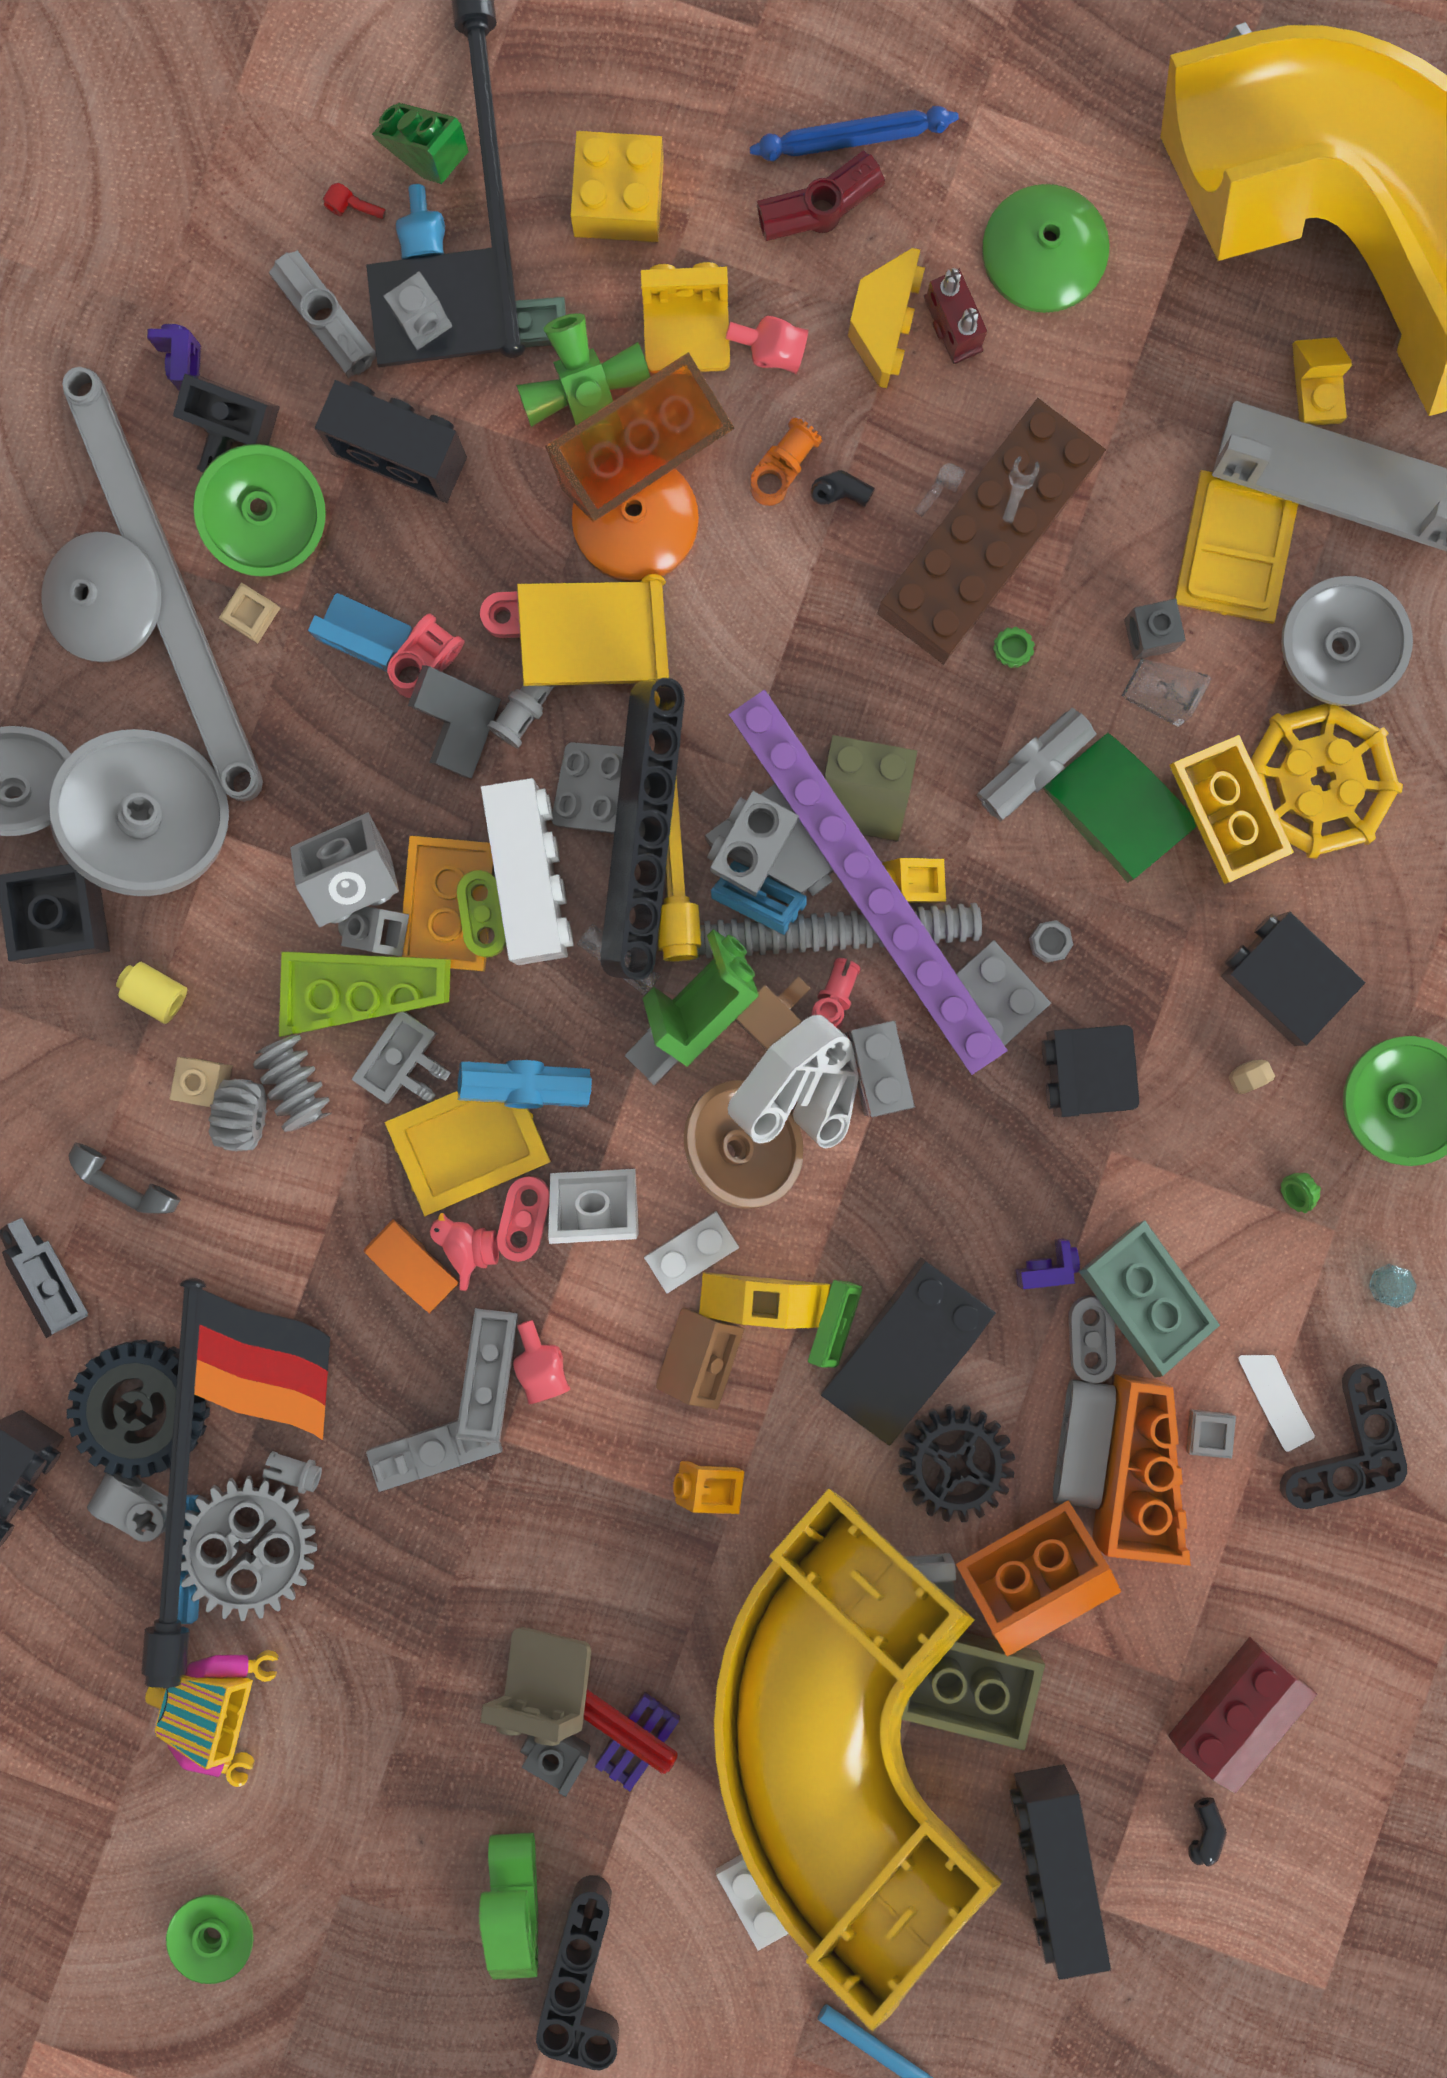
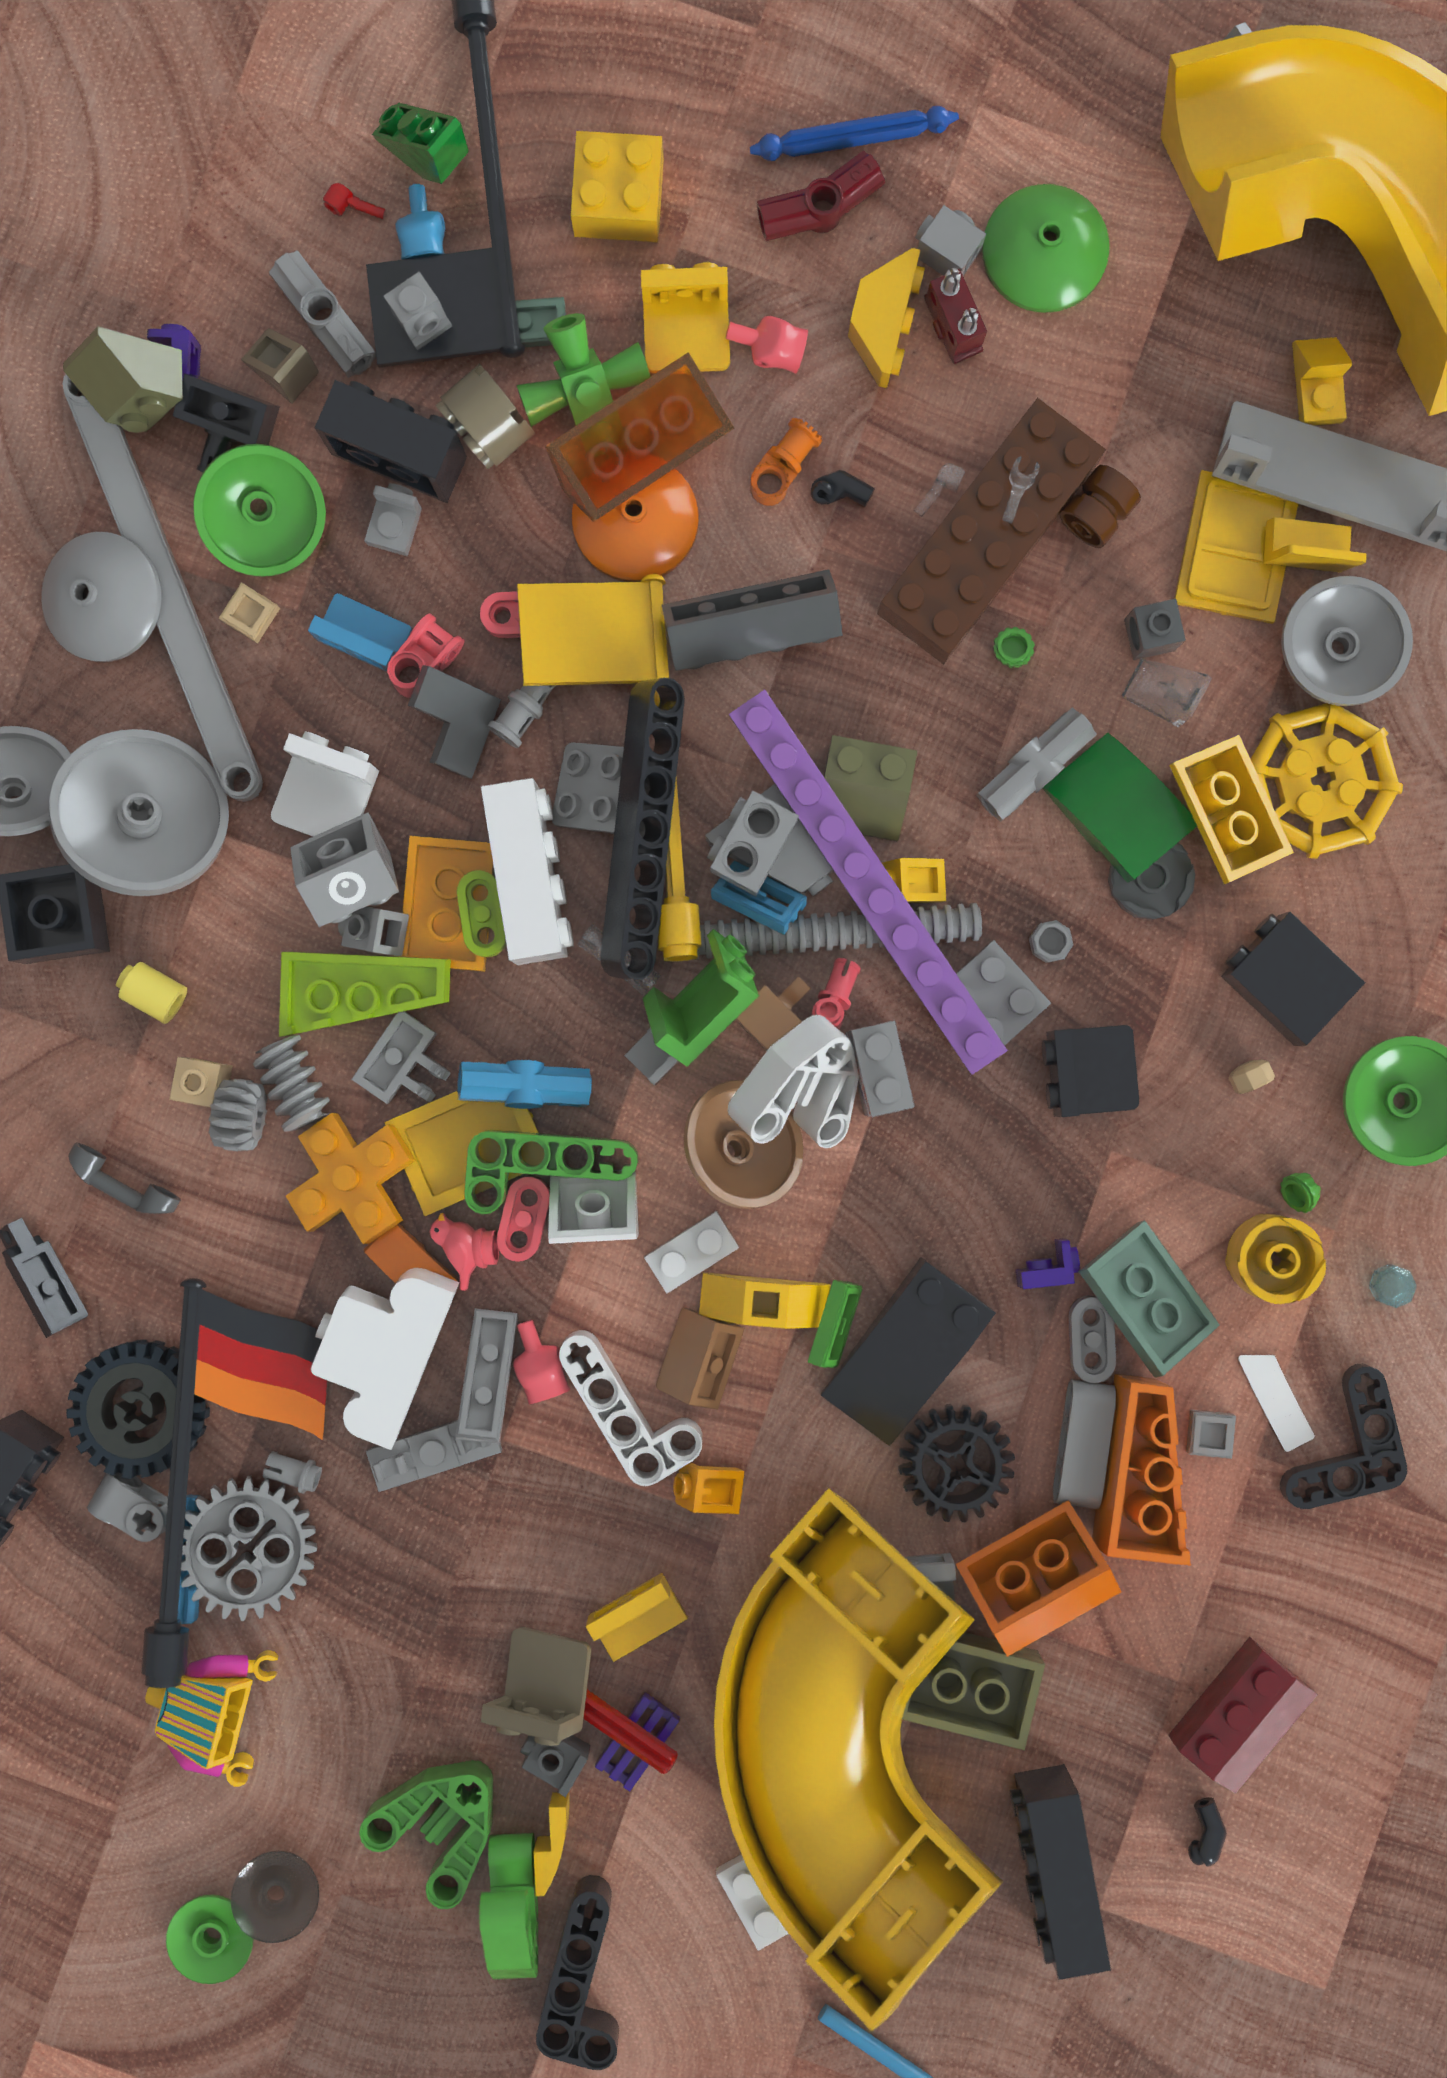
(127, 378): none -> olive slope
(268, 1918): none -> clear smoke dish
(281, 364): none -> dark tan slope
(322, 785): none -> white bracket
(350, 1178): none -> light orange plate
(383, 1349): none -> white brick
(393, 519): none -> light grey bracket
(410, 1801): none -> bright green connector
(487, 415): none -> dark tan brick
(549, 1848): none -> yellow slope
(553, 1162): none -> bright green beam
(622, 1404): none -> white beam
(636, 1617): none -> yellow panel
(752, 620): none -> dark grey brick
(949, 241): none -> light grey brick
(1105, 500): none -> reddish brown wheel
(1157, 890): none -> dark grey tile
(1296, 1245): none -> yellow brick
(1310, 545): none -> yellow panel

